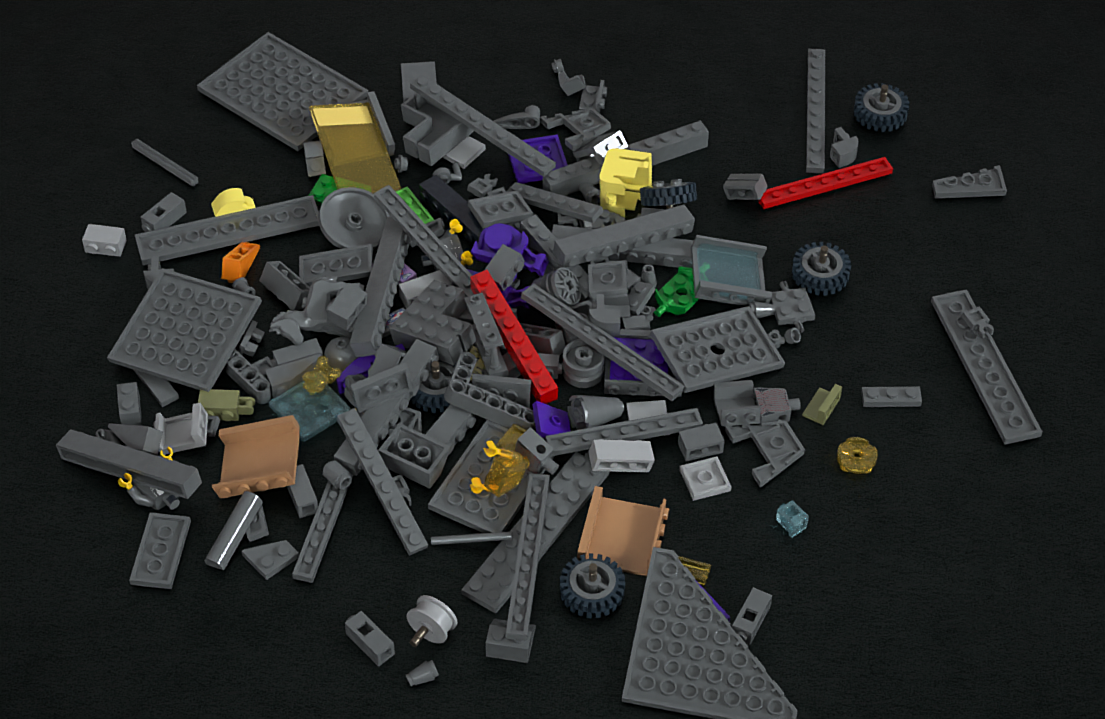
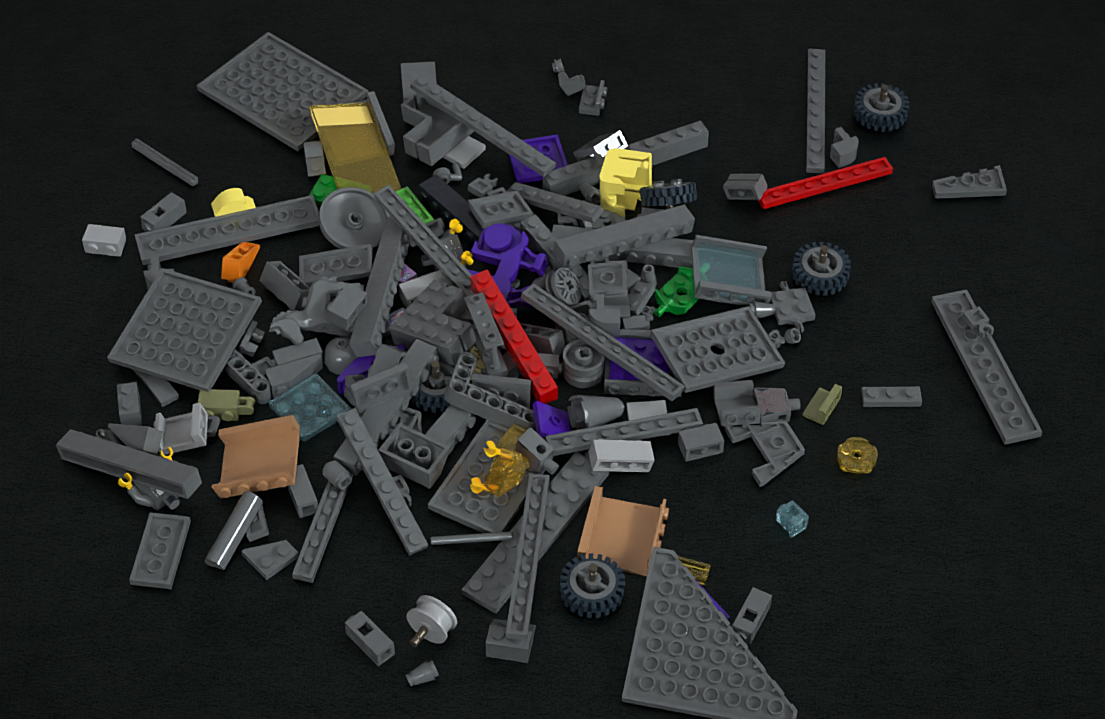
(320, 376): clear yellow animal -> none
(401, 163): dark grey plate -> none
(505, 266): dark grey brick -> none
(522, 120): dark grey piece -> none
(585, 123): dark grey wing -> none
(705, 478): light grey tile -> none

